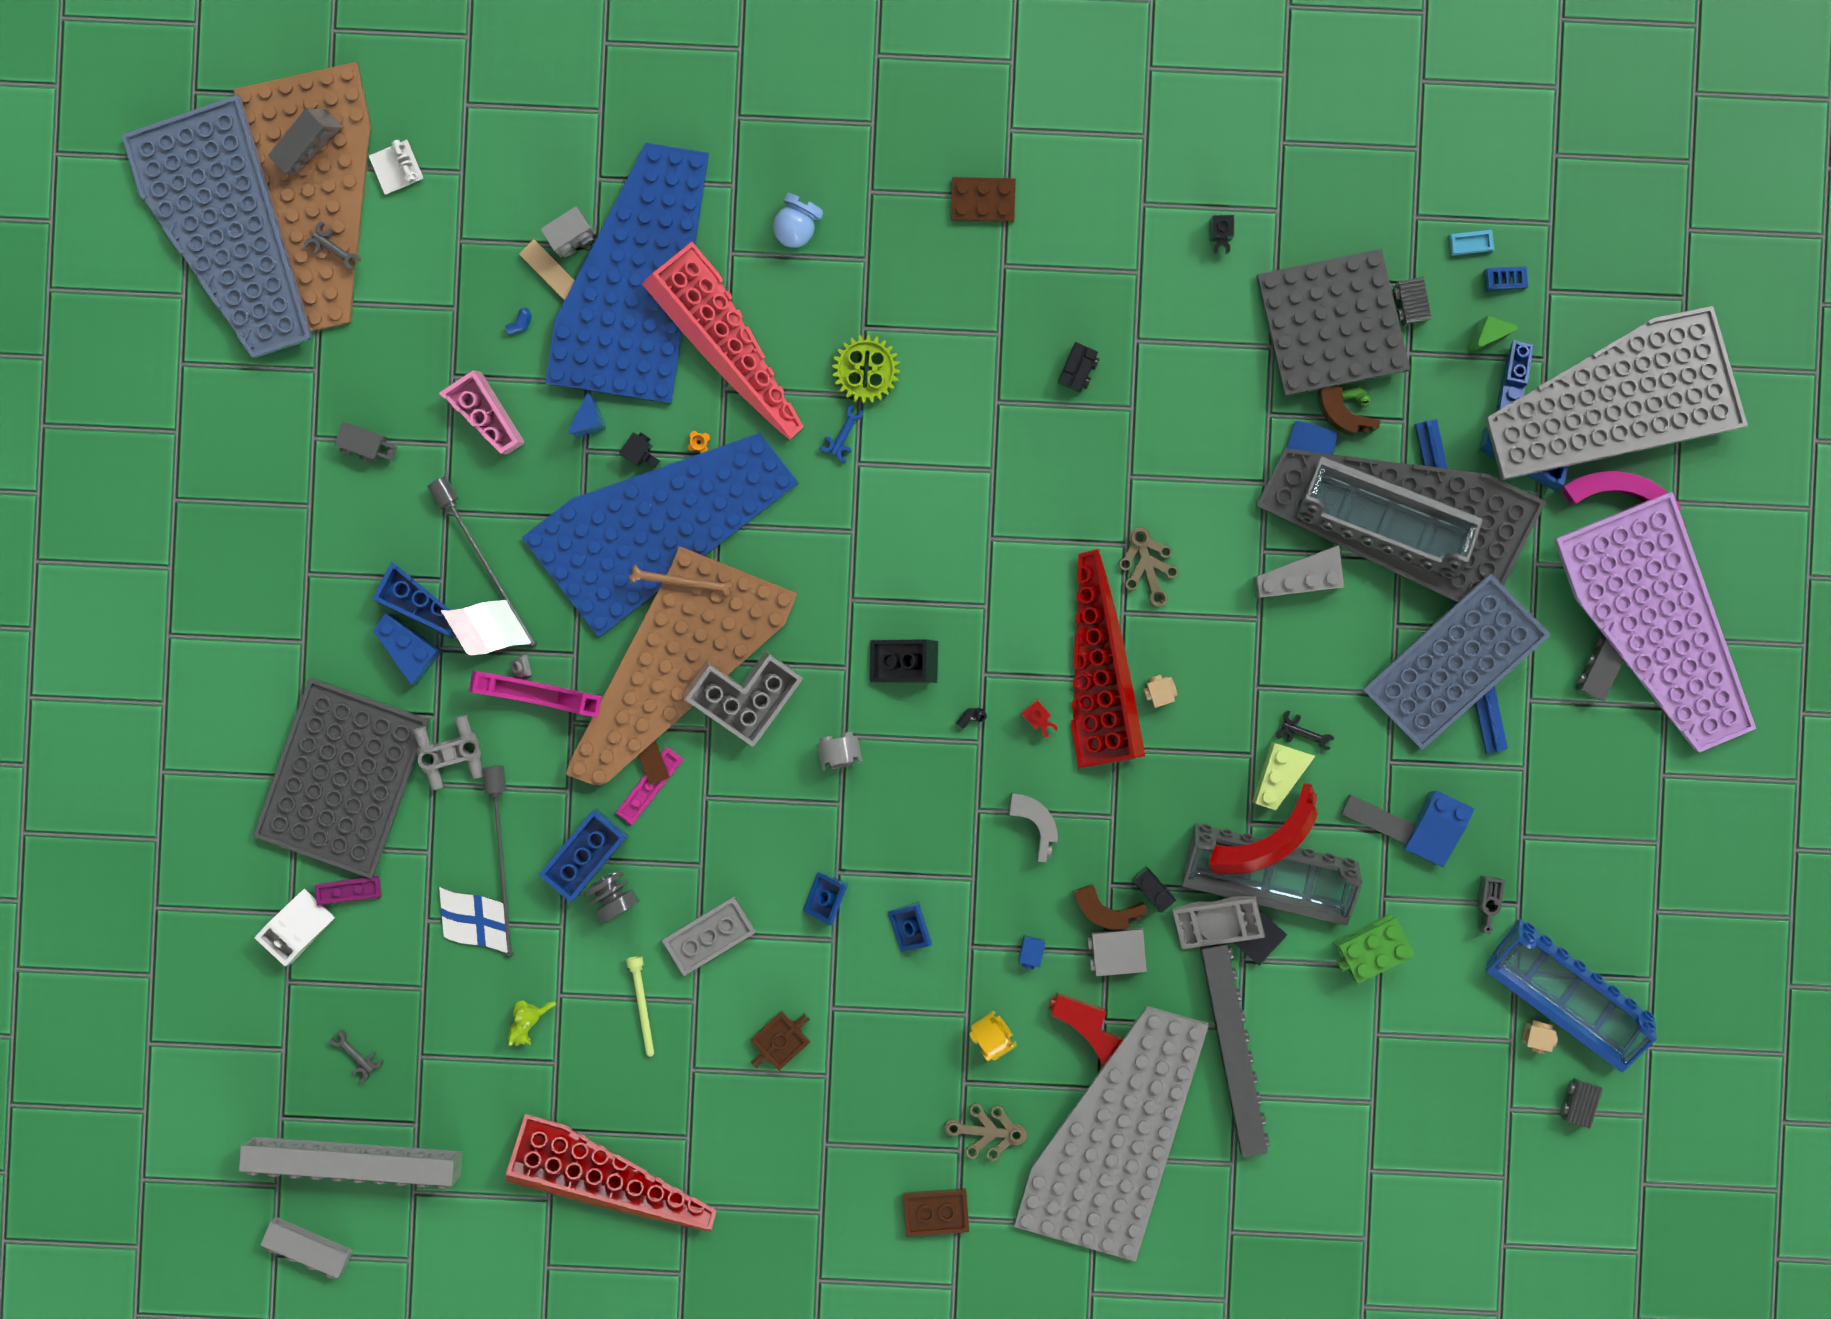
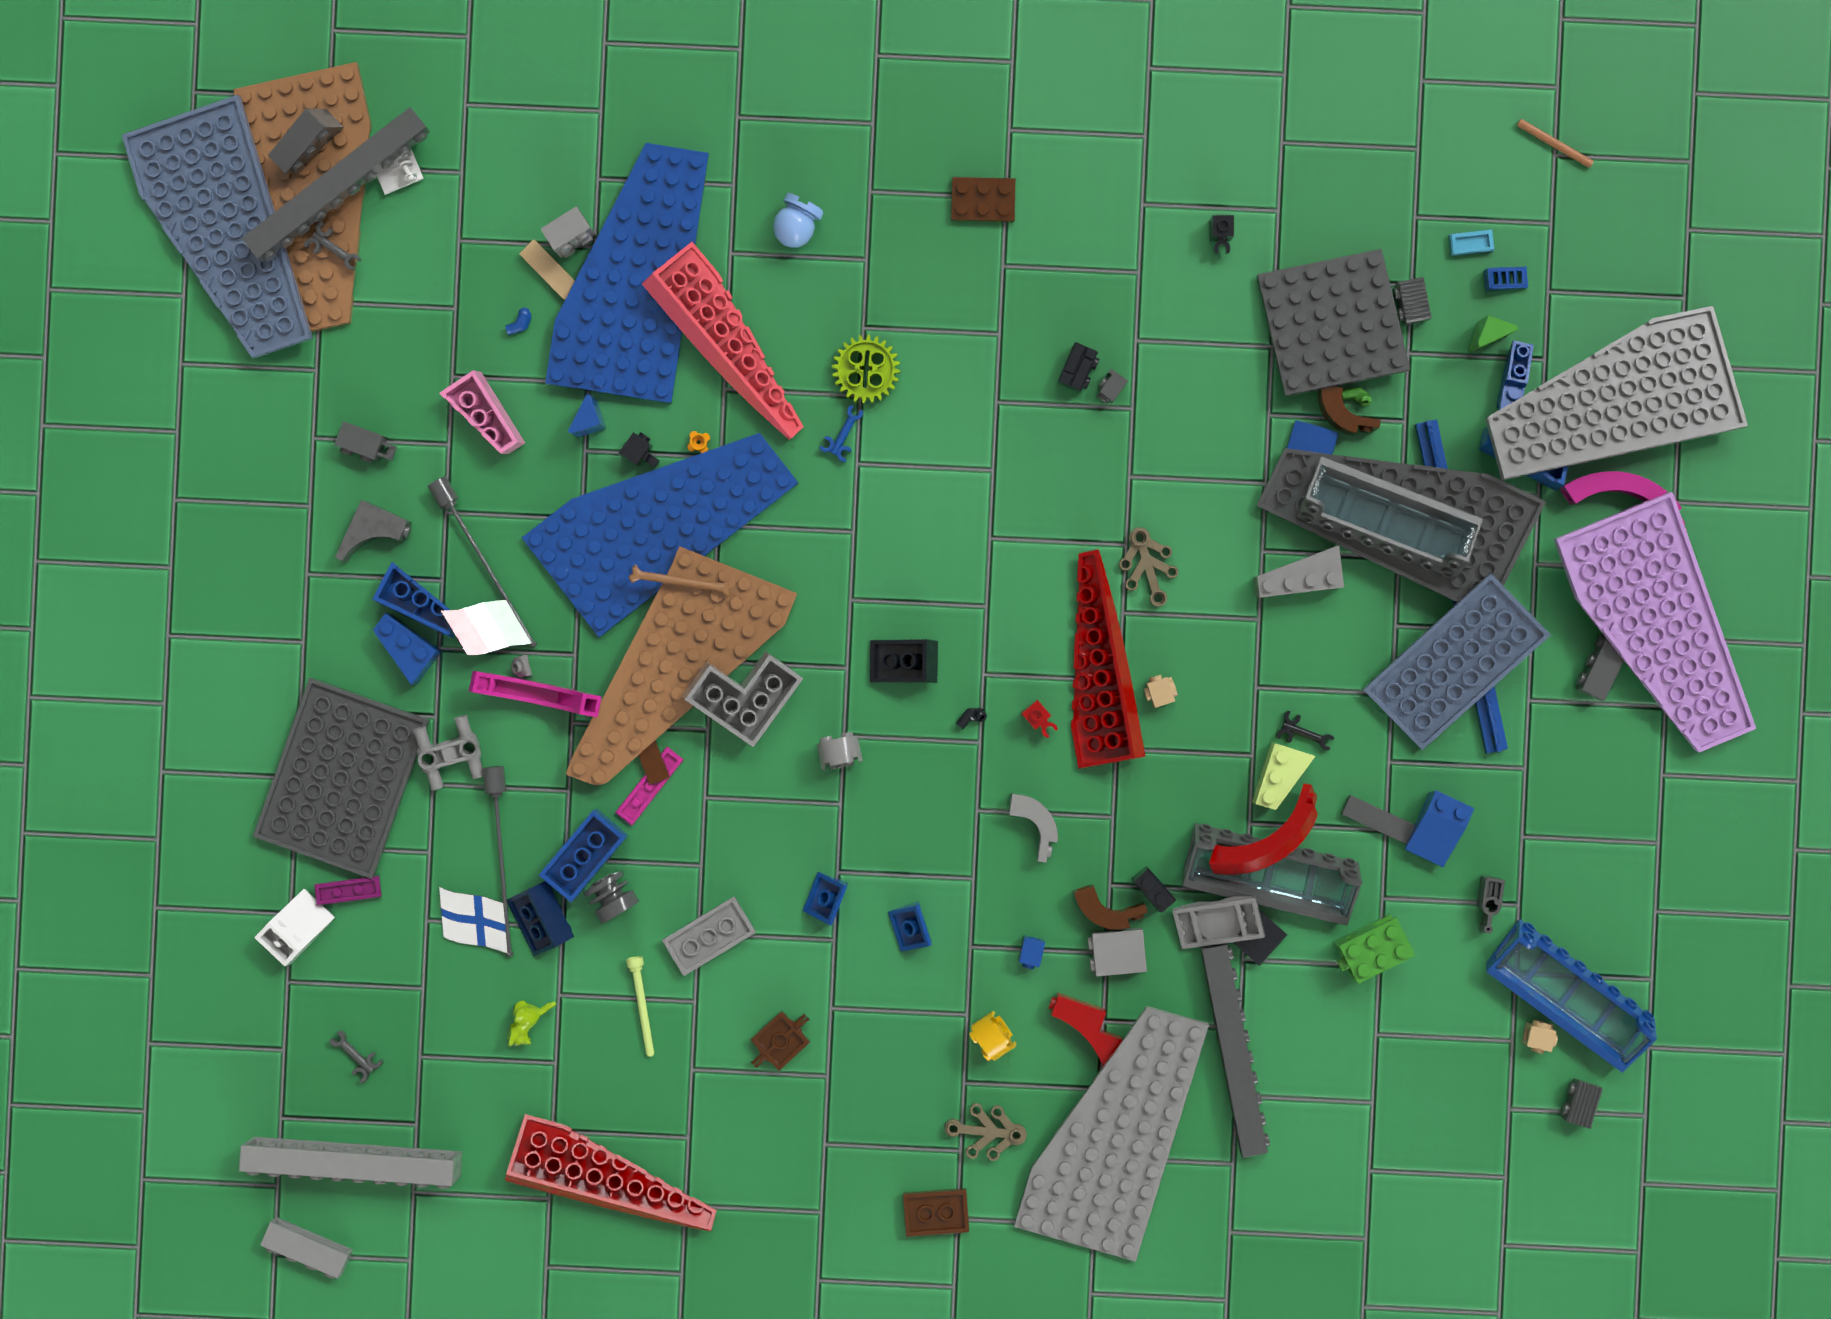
(336, 185): none -> dark grey brick
(369, 524): none -> flat silver arch
(540, 918): none -> dark blue slope
(1111, 387): none -> dark grey brick
(1555, 143): none -> nougat bar

